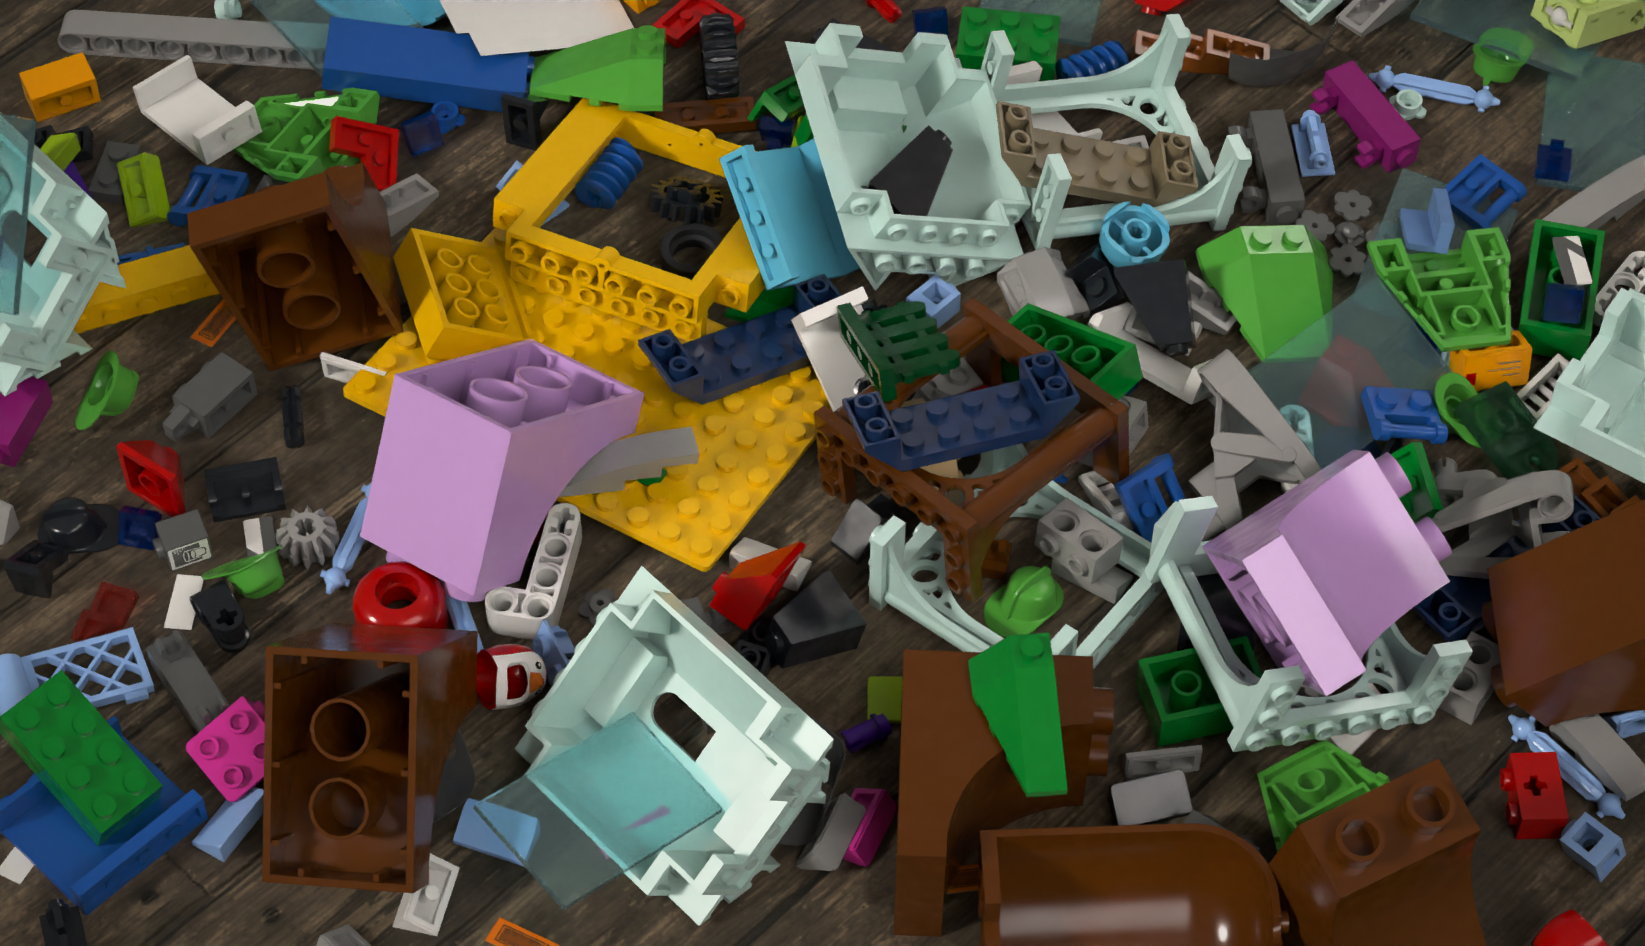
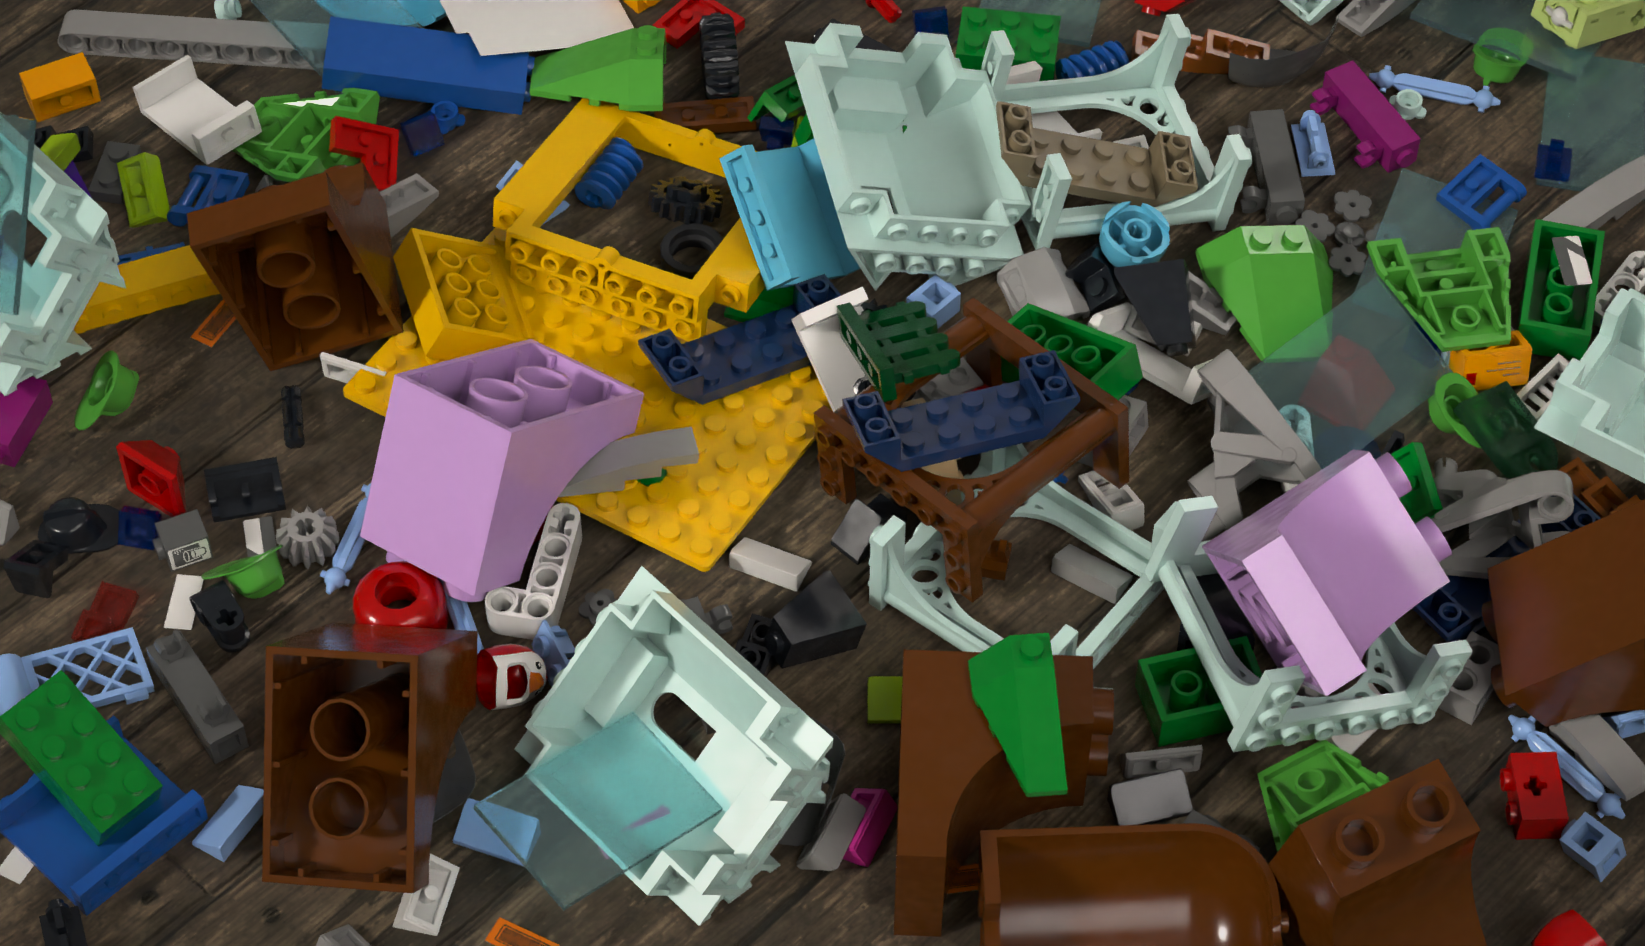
(210, 398): dark grey hinge -> none
(232, 748): dark pink bracket -> none
(522, 119): black slope -> none
(754, 584): red slope -> none
(866, 733): dark purple pin -> none
(915, 173): black slope -> none
(1023, 602): bright green piece -> none
(1078, 541): light grey brick -> none
(1142, 496): blue plate -> none
(1403, 414): blue plate -> none
(1431, 228): medium blue panel -> none
(1563, 303): clear blue tile -> none

